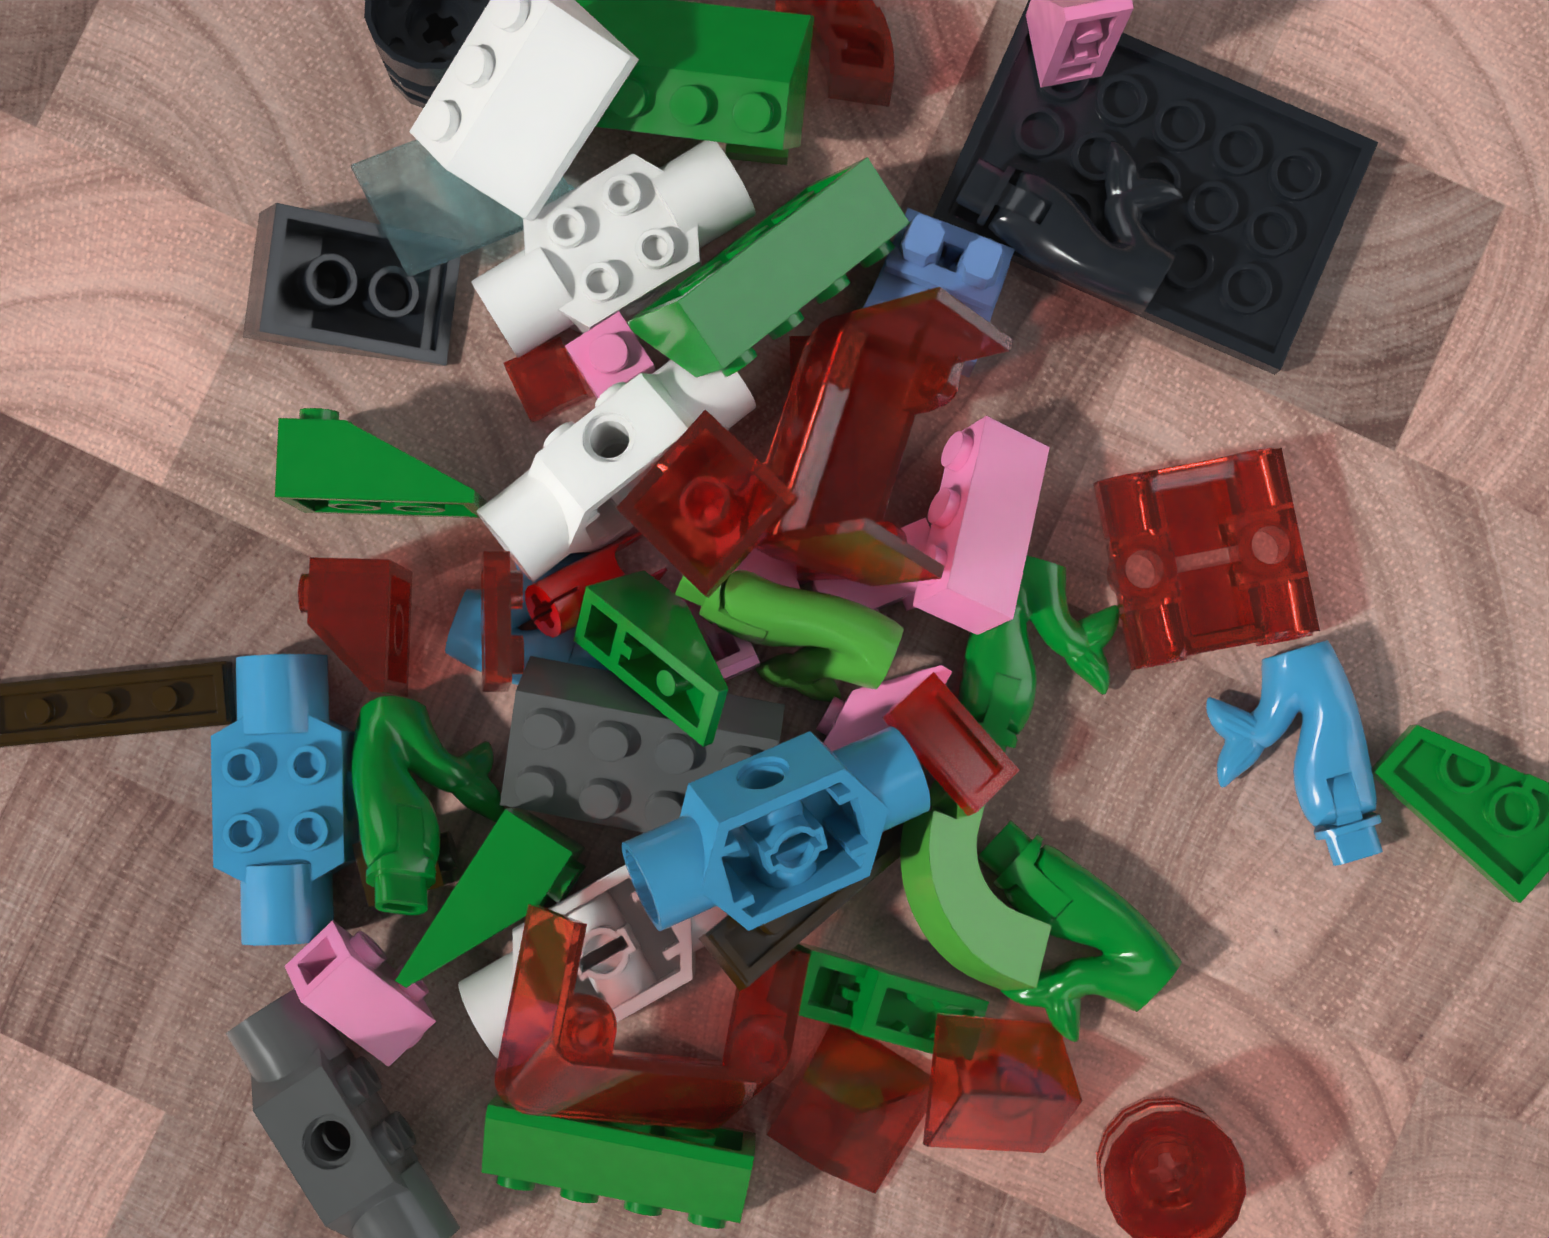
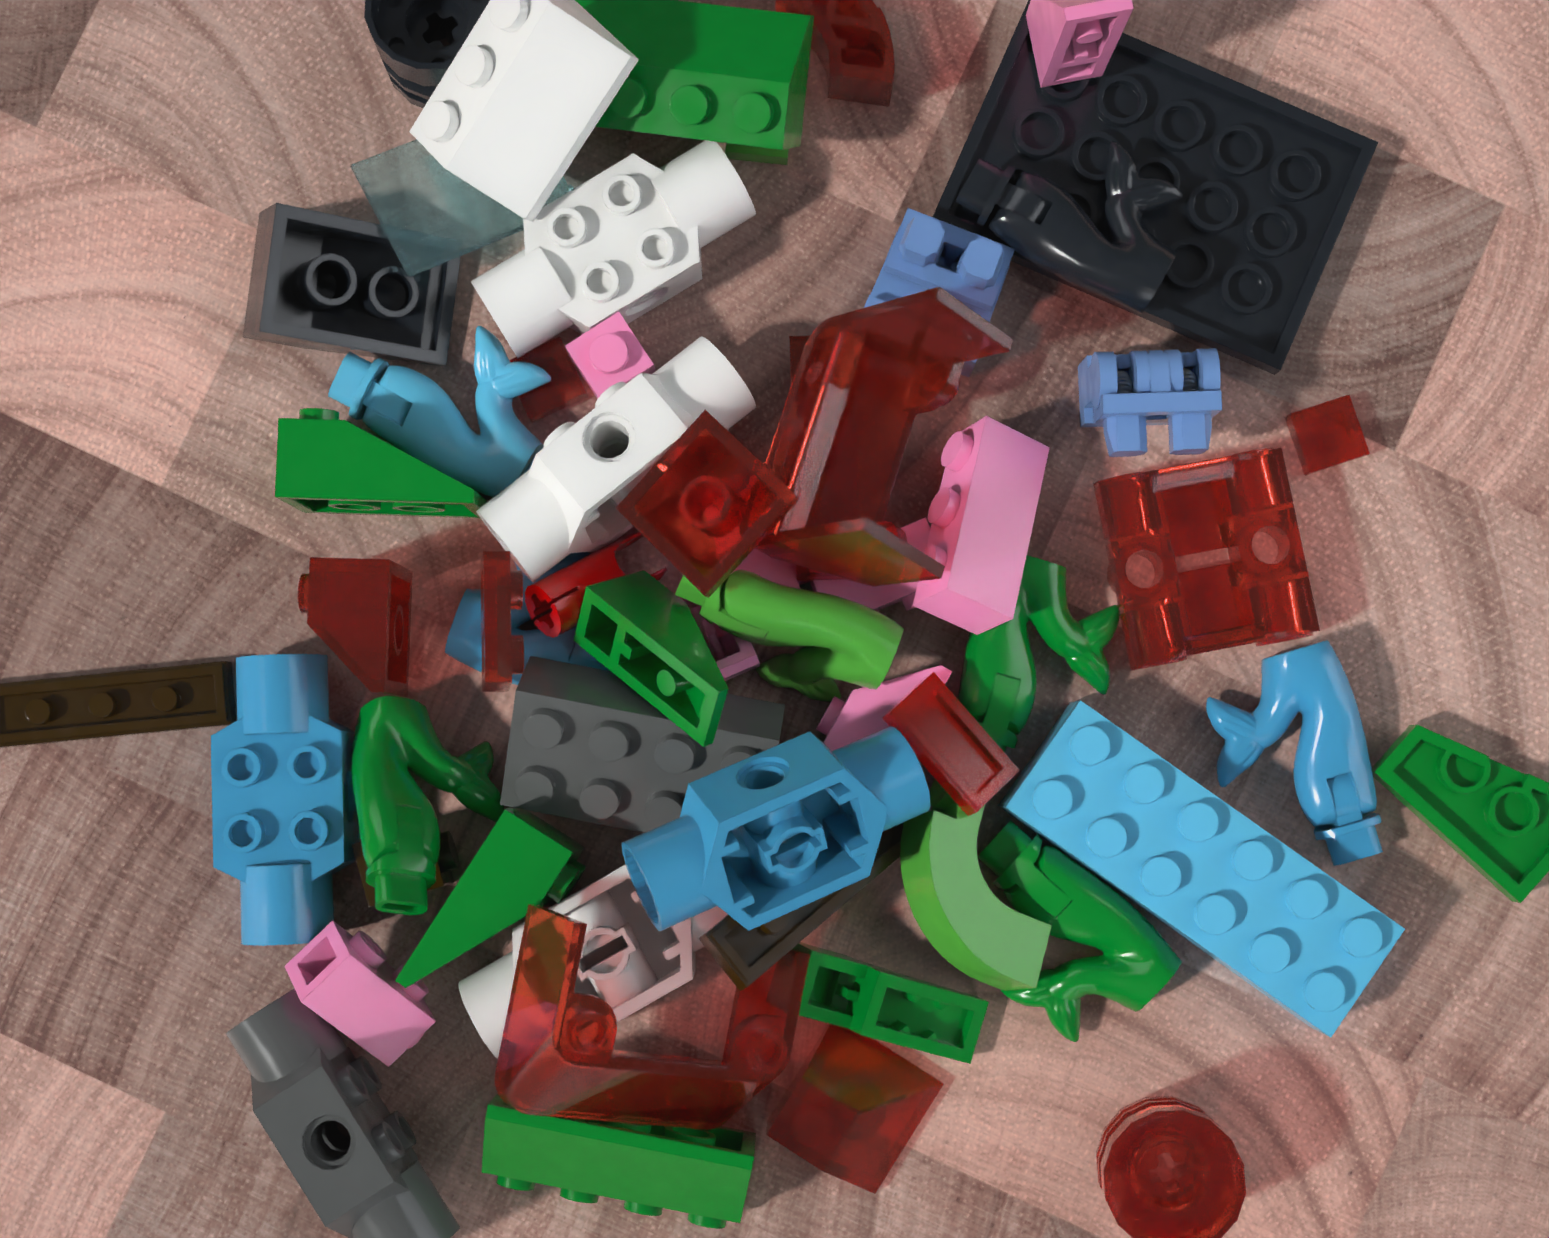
(427, 425): none -> medium azure piece
(773, 272): green slope -> none
(998, 1085): clear red slope -> none
(1151, 389): none -> medium blue hips
(1201, 867): none -> medium azure brick
(1327, 435): none -> clear red tile

